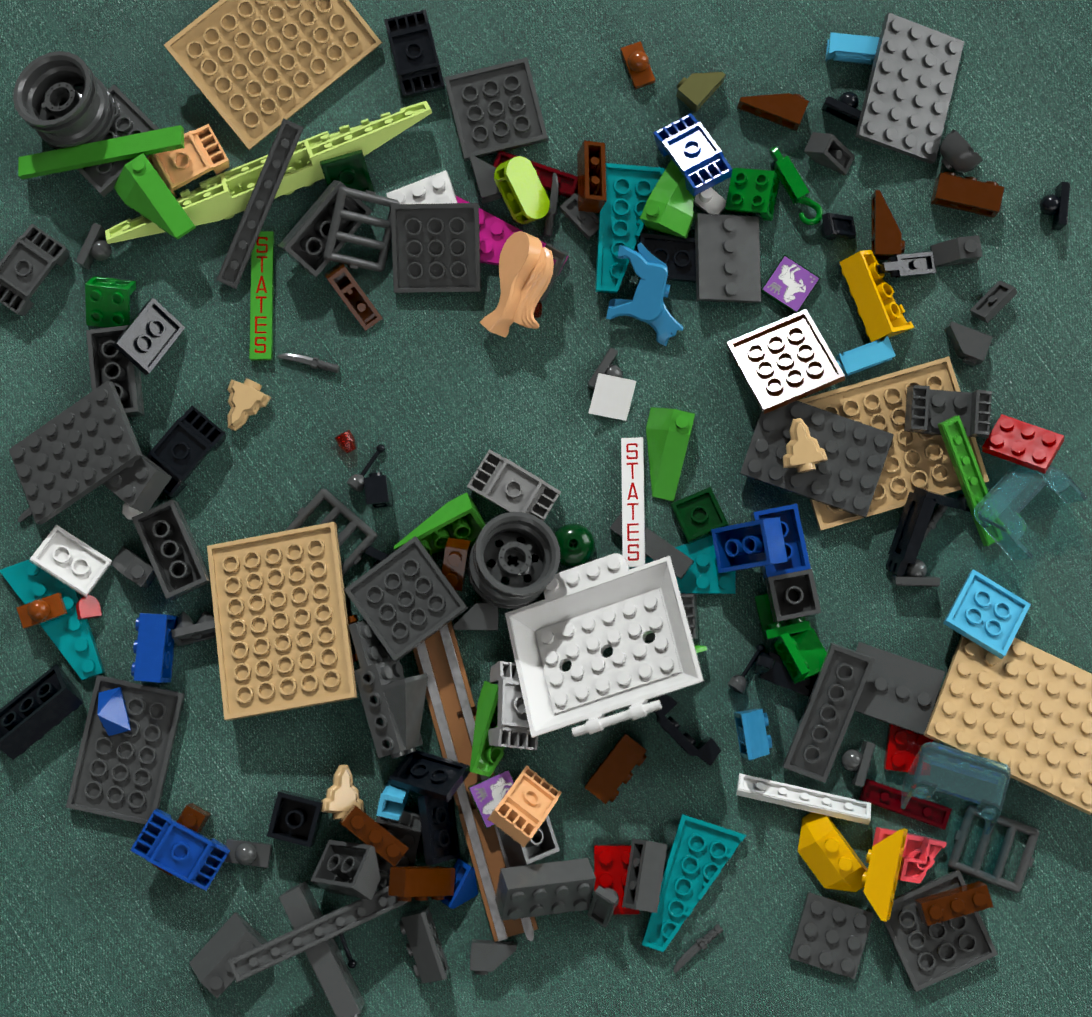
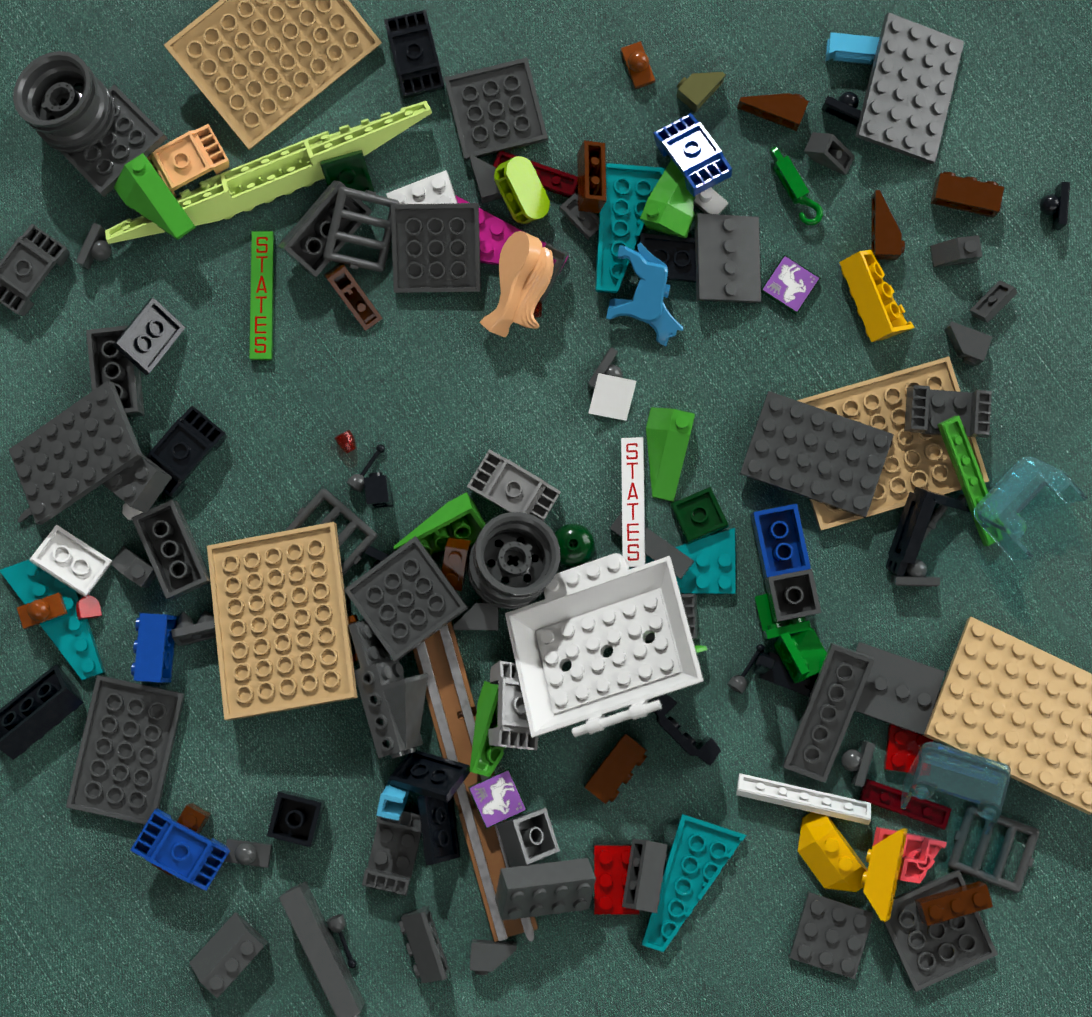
(101, 152): bright green tile -> none
(108, 301): green bracket -> none
(113, 711): blue slope -> none
(244, 401): tan rock -> none
(260, 203): dark grey tile -> none
(312, 934): dark grey tile -> none
(313, 362): dark grey piece -> none
(341, 794): tan rock -> none
(348, 870): dark grey slope -> none
(374, 834): reddish brown brick -> none
(421, 882): reddish brown brick -> none
(464, 886): blue slope -> none
(525, 806): light nougat plate -> none
(548, 228): dark grey piece -> none
(603, 905): dark grey tile -> none
(701, 943): dark grey piece -> none
(749, 545): blue brick -> none
(752, 733): dark azure slope -> none
(753, 192): green bracket -> none
(785, 361): plate -> none
(802, 449): tan rock -> none
(837, 226): black tile -> none
(865, 356): medium azure window -> none
(909, 265): hinge -> none
(958, 153): dark grey cylinder -> none
(987, 614): medium azure plate -> none
(1023, 443): plate -> none

